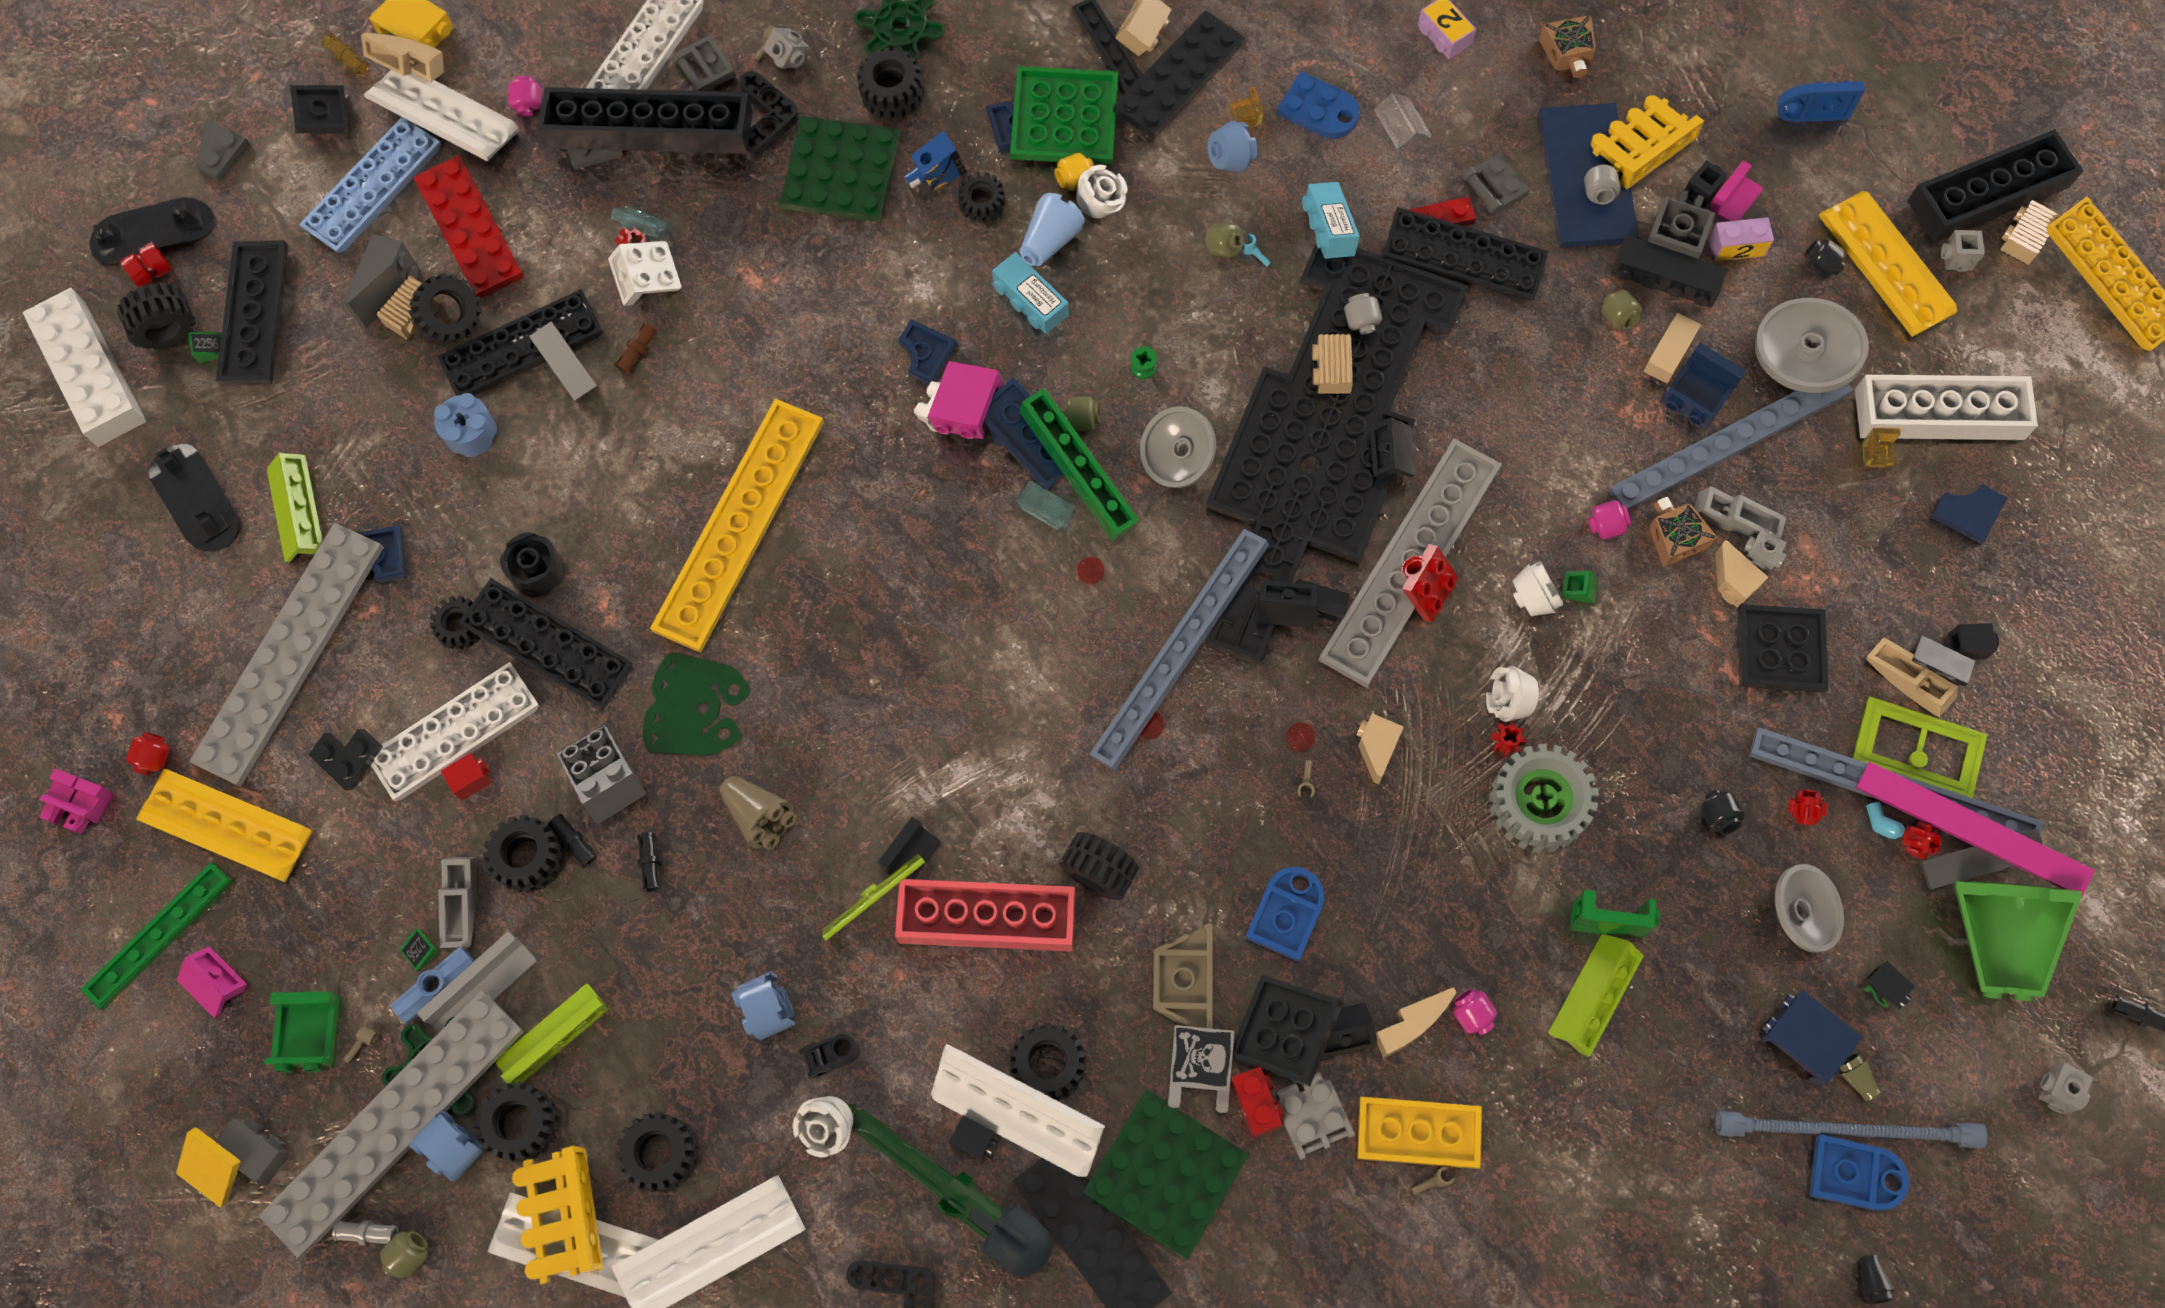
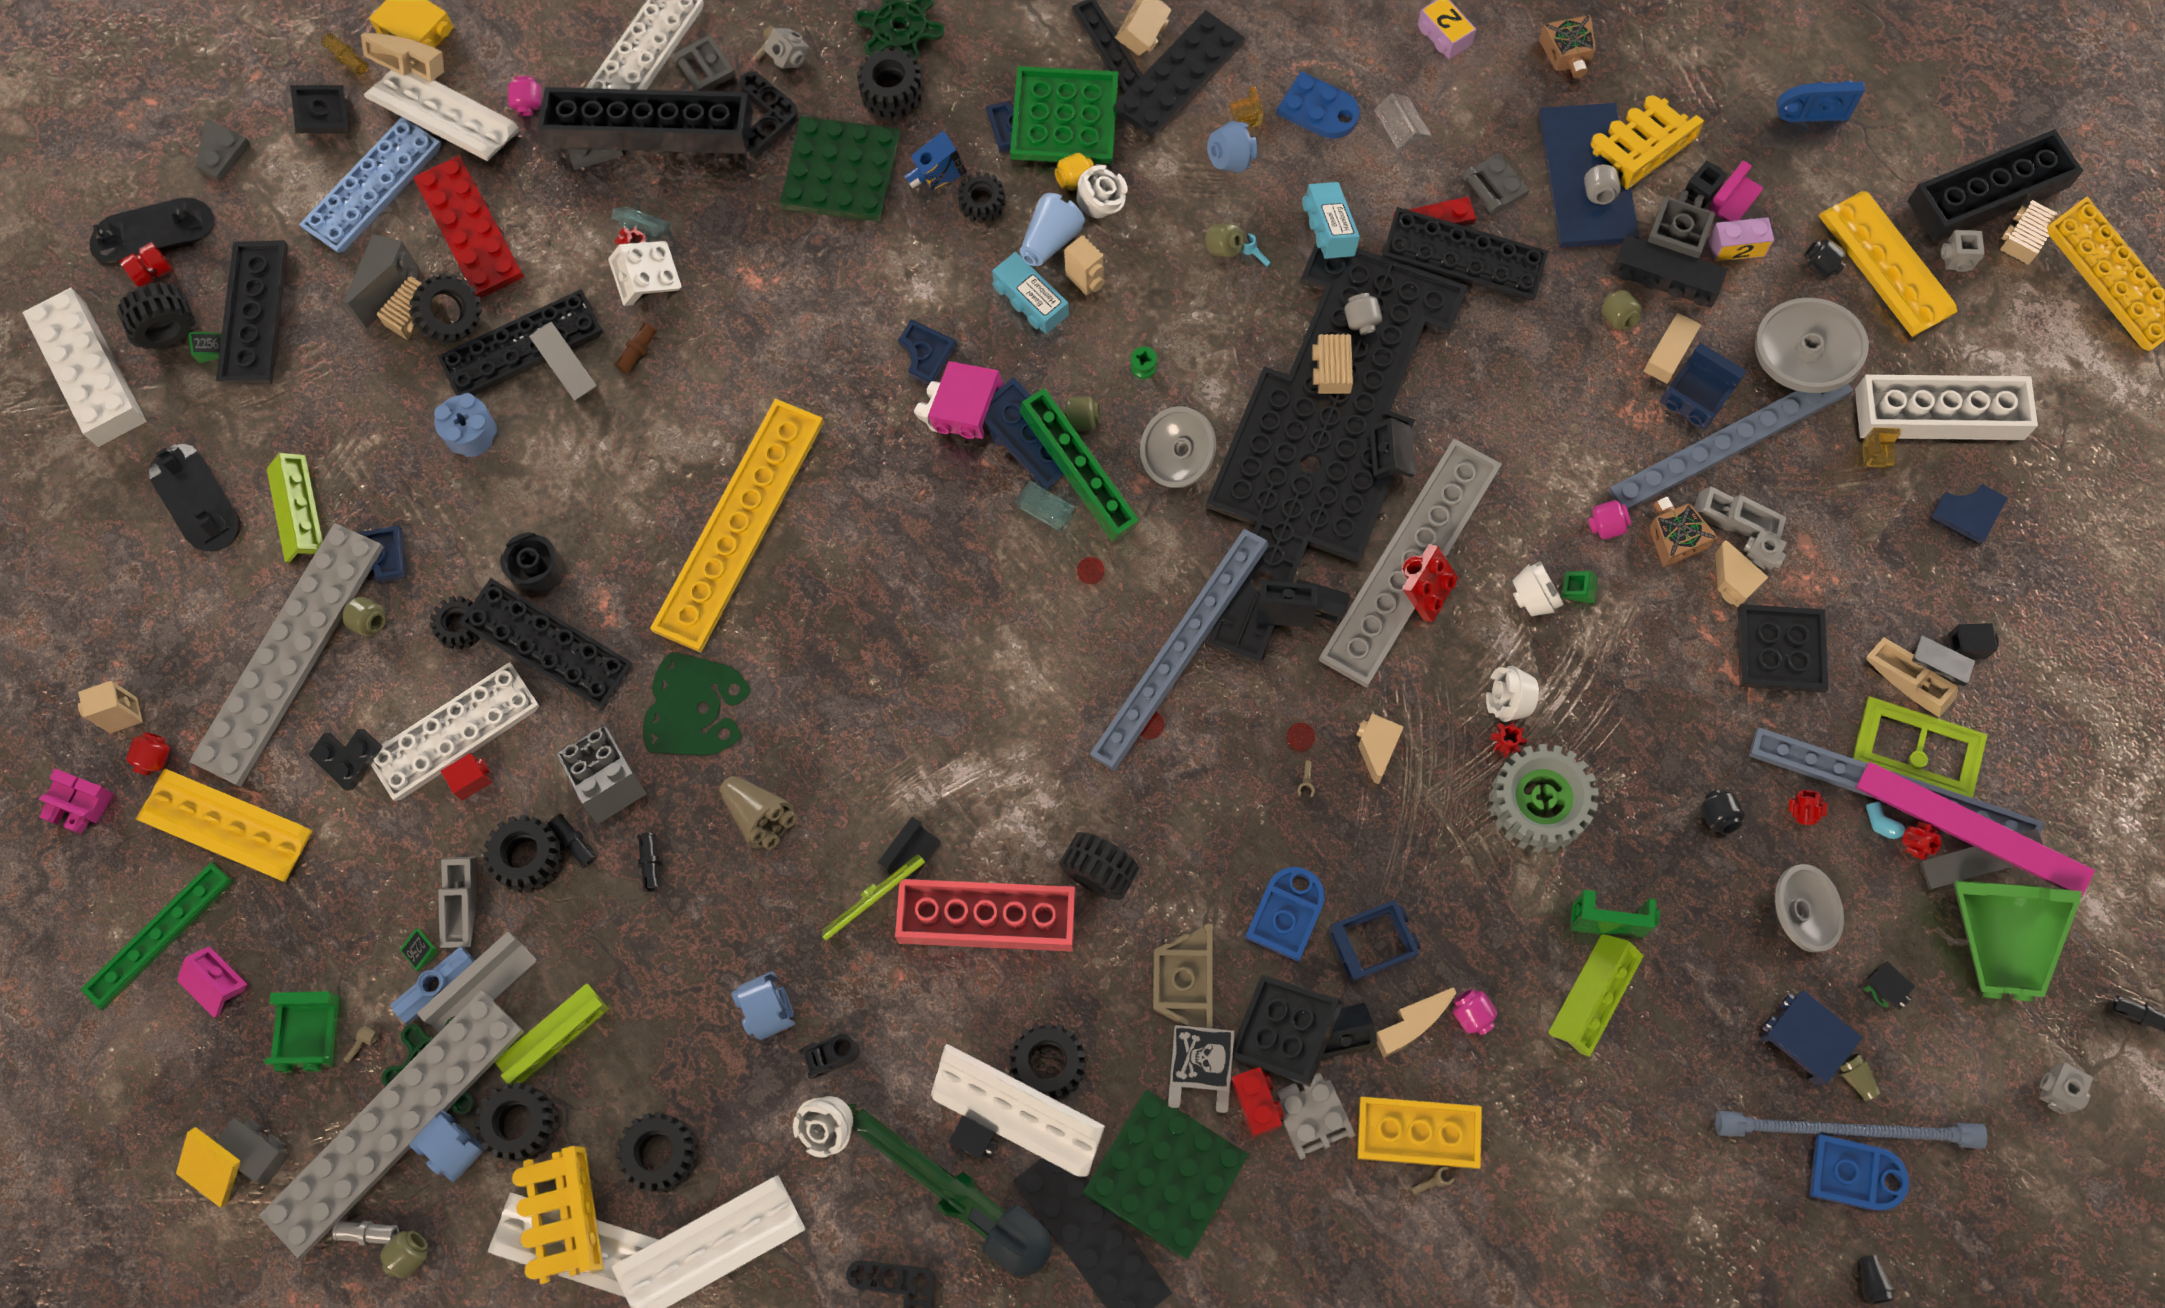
(109, 707): none -> tan brick
(364, 616): none -> olive head
(1084, 265): none -> tan brick
(1347, 954): none -> dark blue window

